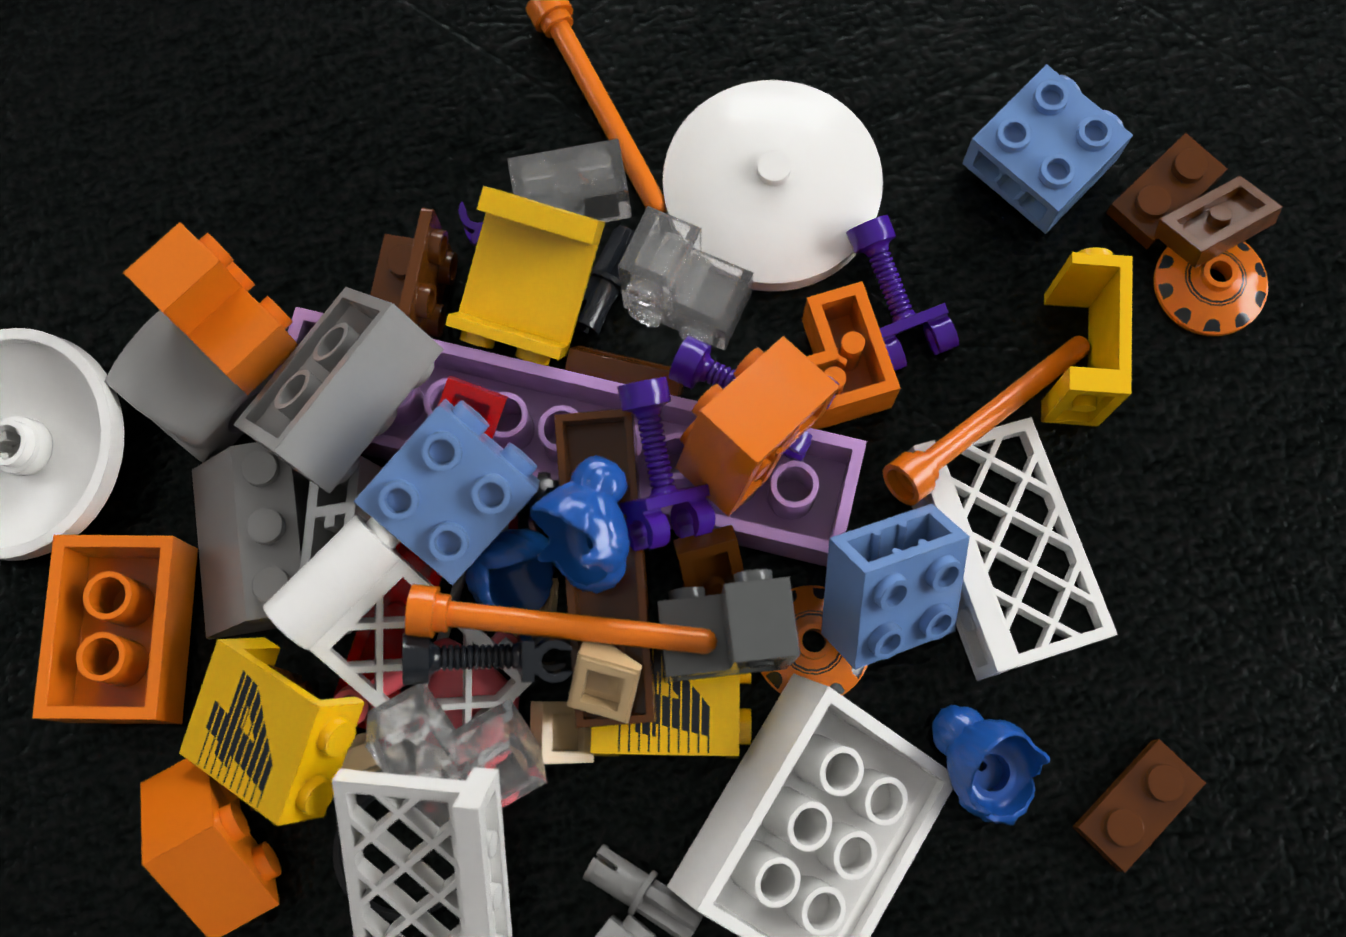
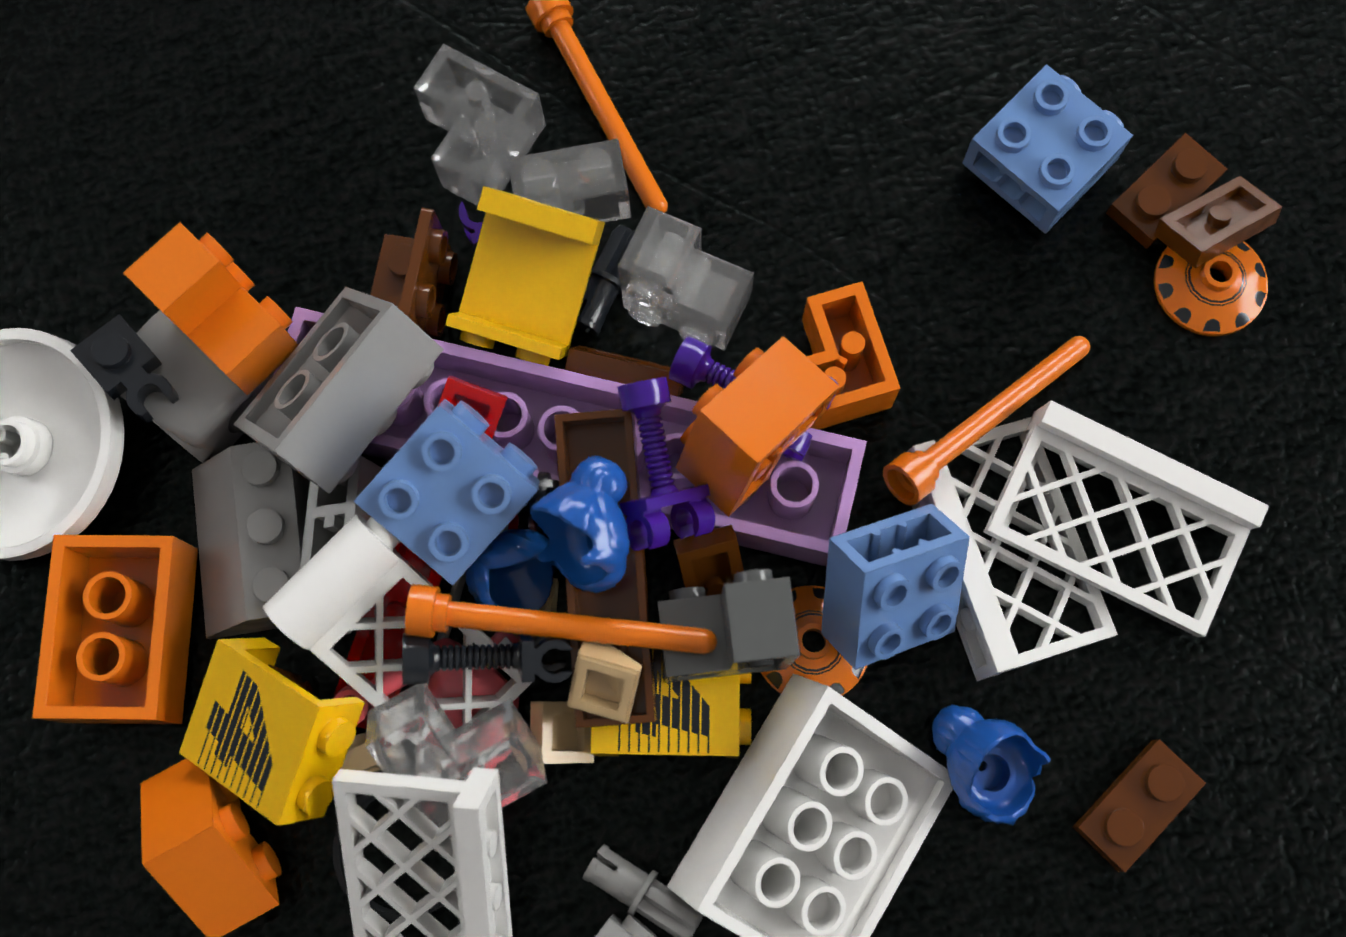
(123, 364): none -> black plate
(485, 118): none -> clear brick
(774, 180): white dish -> none
(873, 240): dark purple bar -> none
(1104, 285): yellow panel -> none
(1147, 473): none -> white fence

